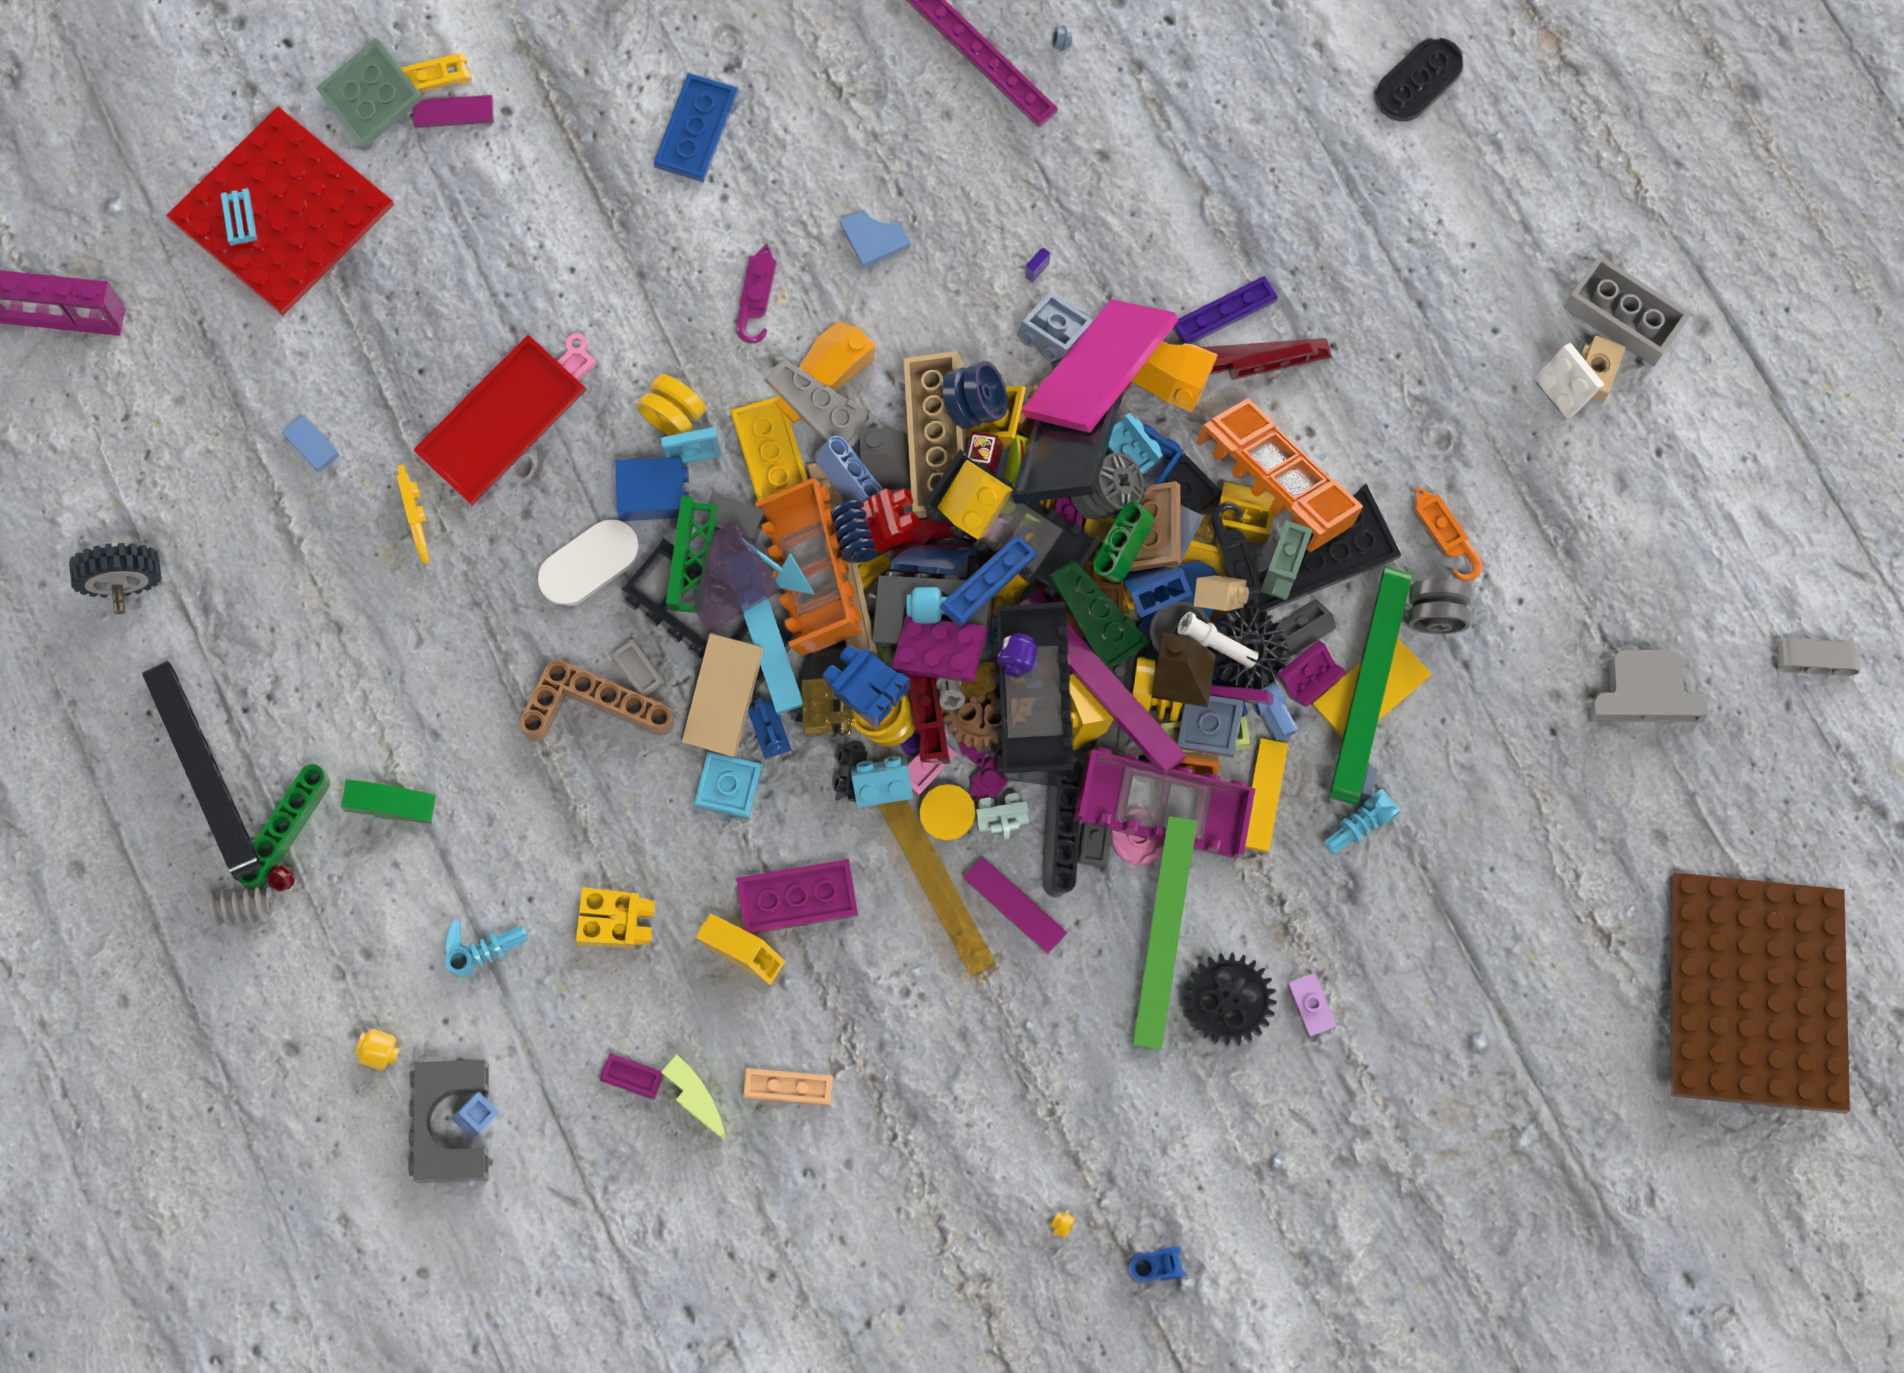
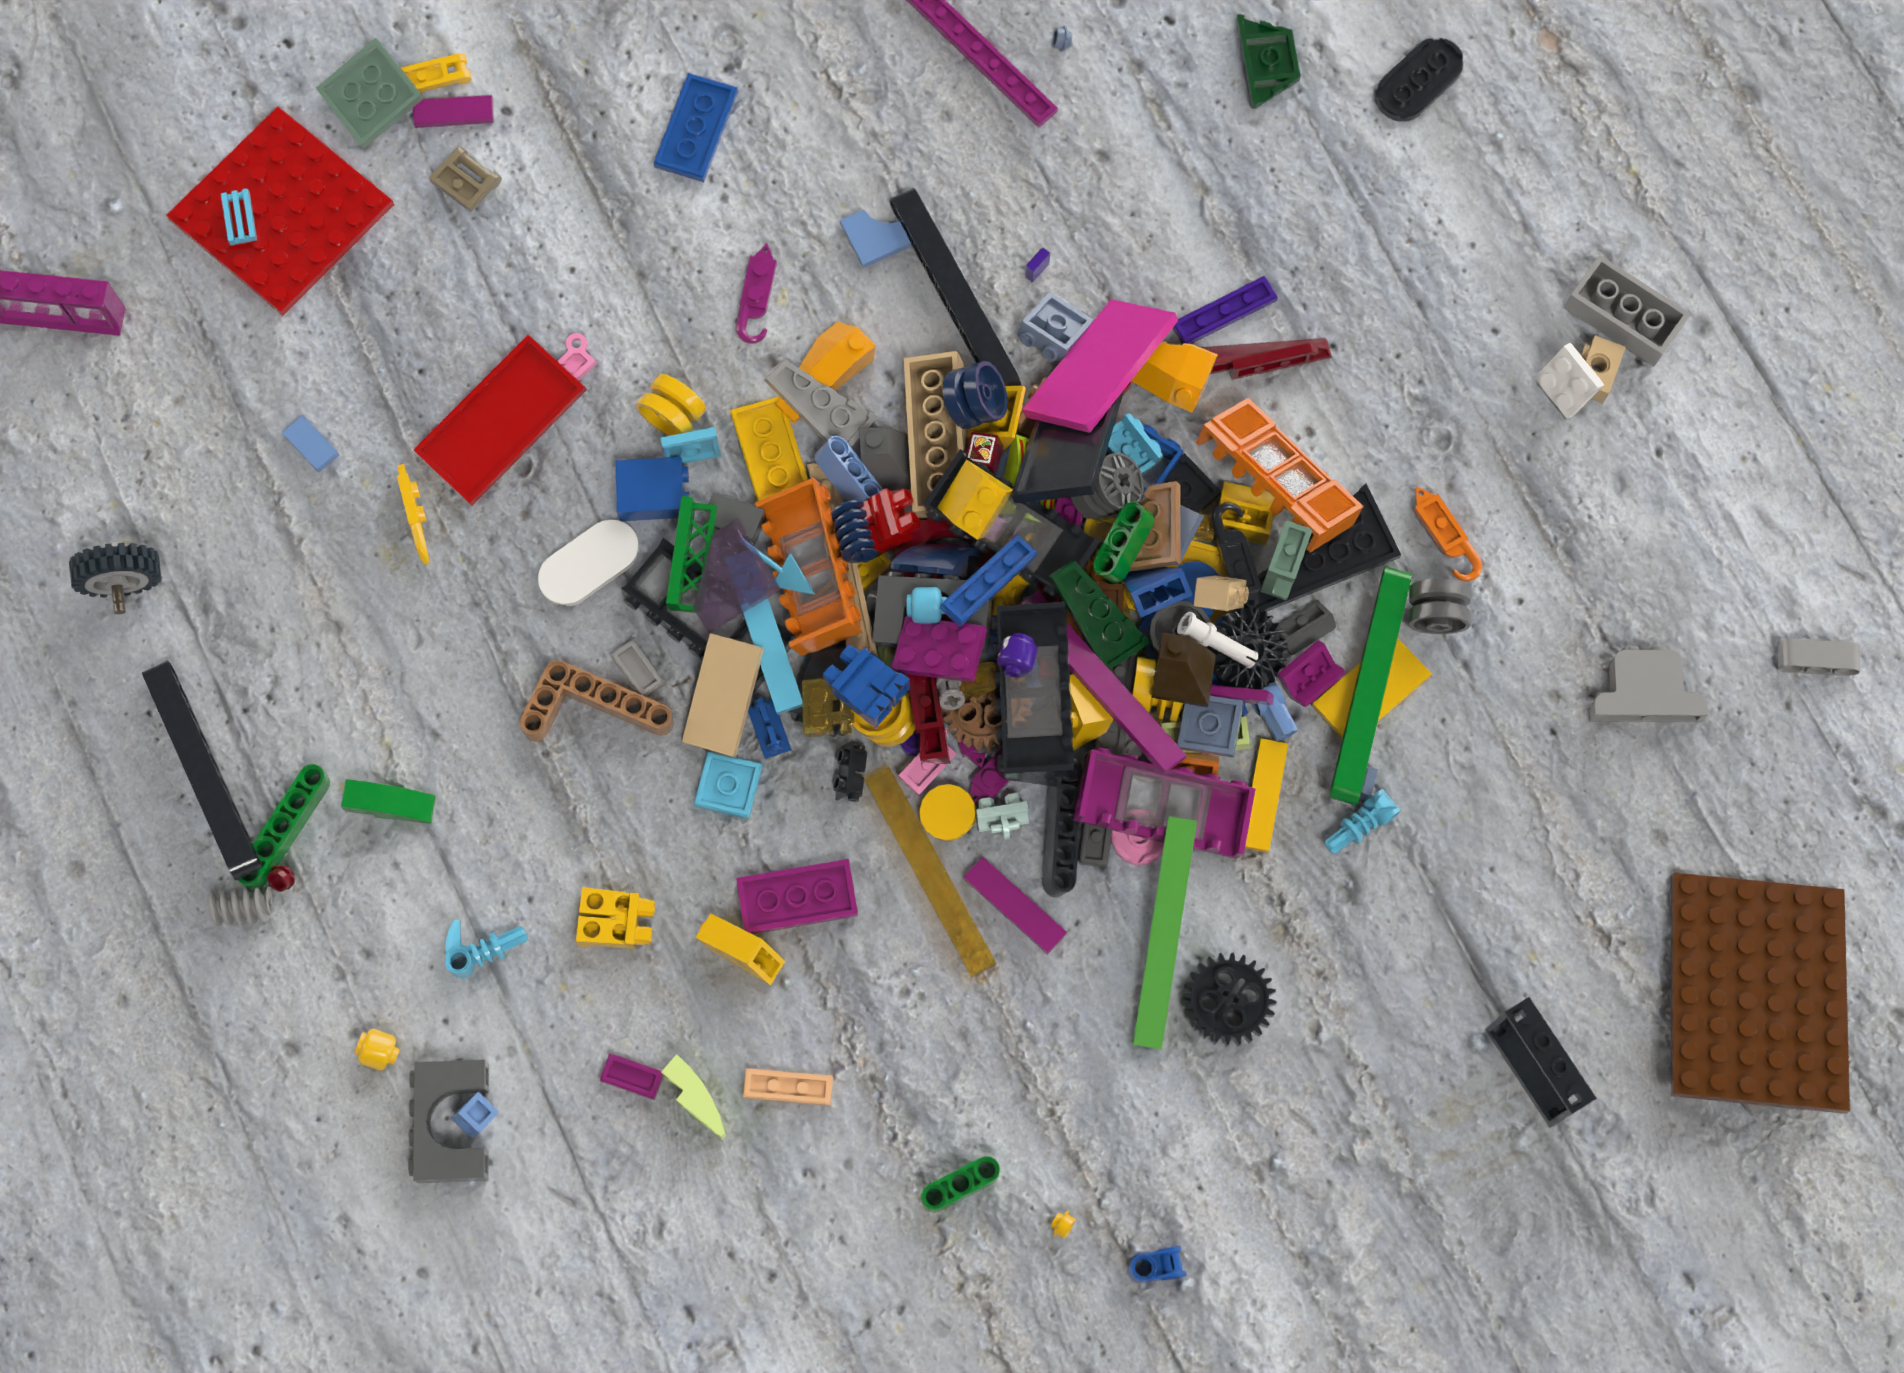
(459, 184): none -> dark tan plate
(881, 781): medium azure bracket -> none
(951, 284): none -> black beam
(971, 1174): none -> green beam
(1267, 58): none -> dark green wing
(1312, 1005): lavender plate -> none
(1540, 1062): none -> black window

